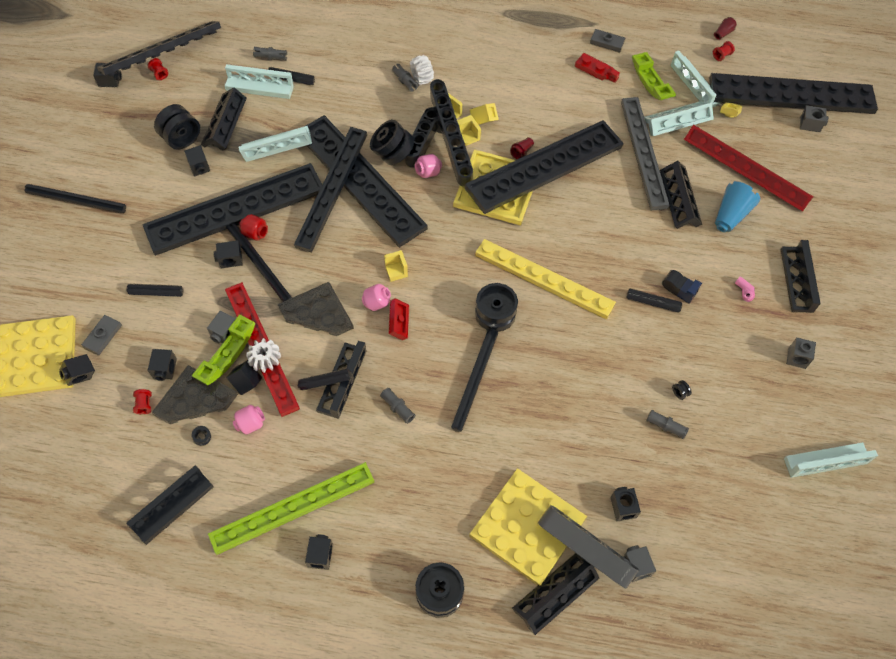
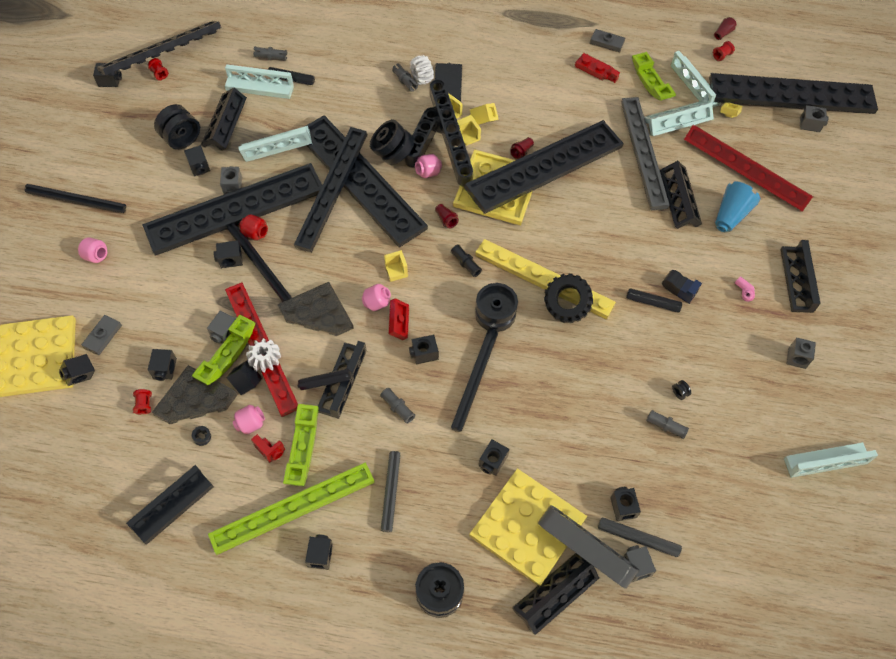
(92, 250): none -> bright pink head
(155, 290): black axle -> none
(230, 179): none -> dark grey brick
(266, 449): none -> red bracket
(302, 445): none -> lime slope
(390, 491): none -> dark grey axle
(428, 343): none -> black brick
(448, 217): none -> dark red cone
(452, 77): none -> black piece
(466, 260): none -> black pin
(497, 450): none -> black brick
(559, 285): none -> black tyre
(640, 537): none -> dark grey axle

